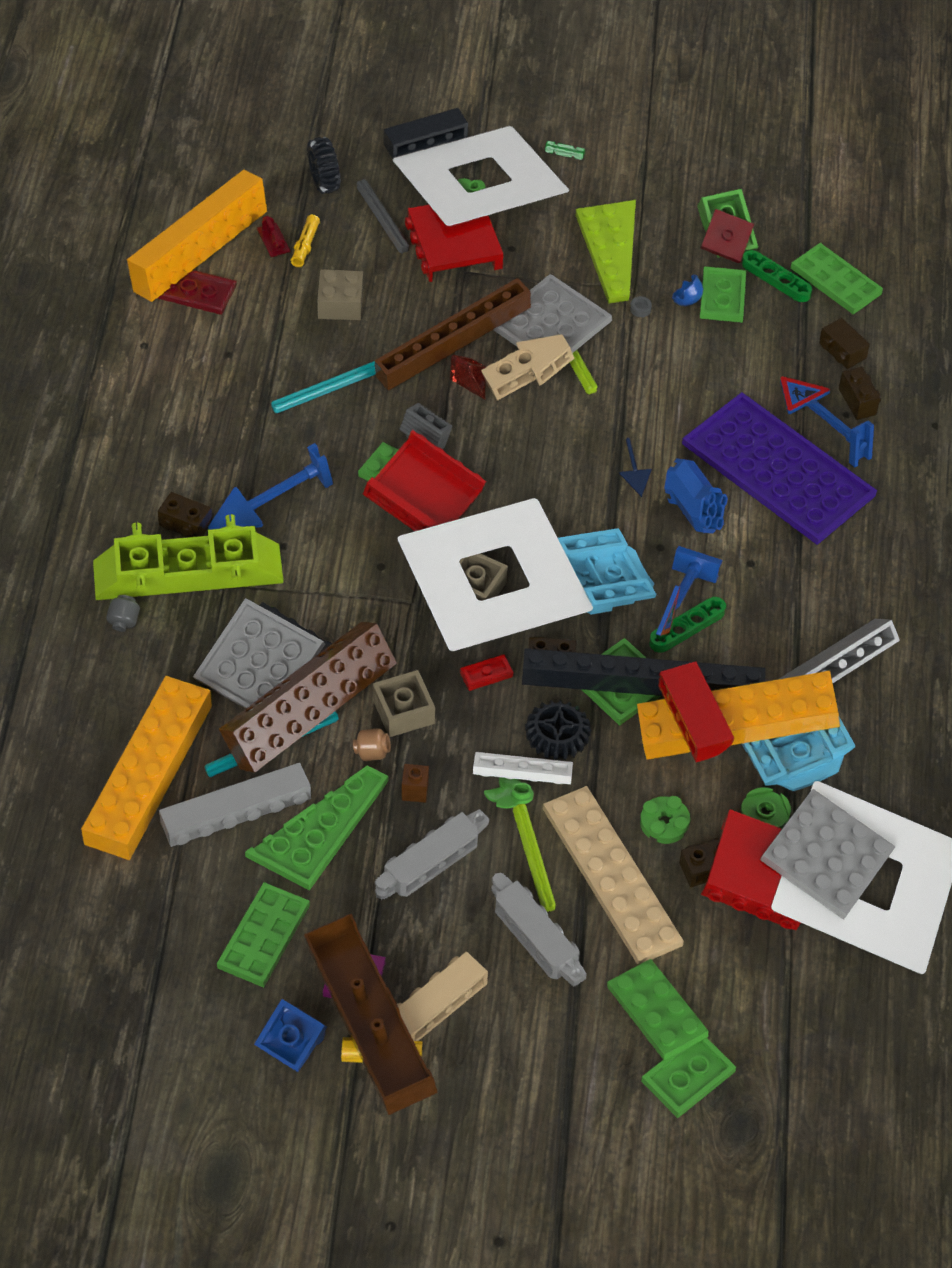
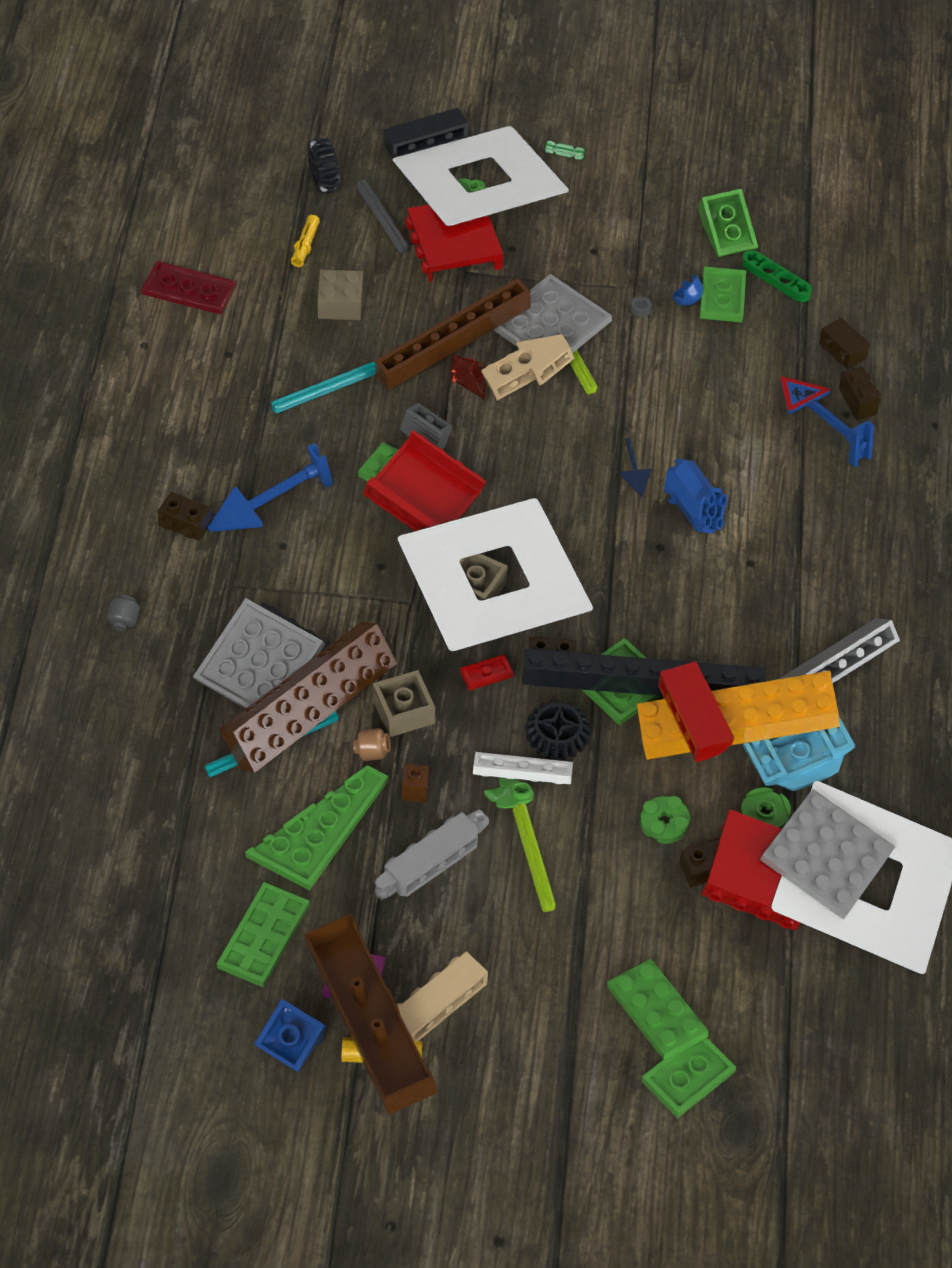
(146, 768): light orange brick -> none
(155, 566): lime piece -> none
(197, 235): light orange brick -> none
(235, 804): light grey brick -> none
(272, 237): dark red hinge -> none
(536, 931): light grey hinge -> none
(607, 569): medium azure slope -> none
(609, 239): lime wing -> none
(613, 875): tan plate -> none
(690, 627): green beam -> none
(694, 566): blue piece -> none
(727, 236): dark red plate -> none
(779, 468): dark purple plate -> none
(836, 278): bright green plate -> none

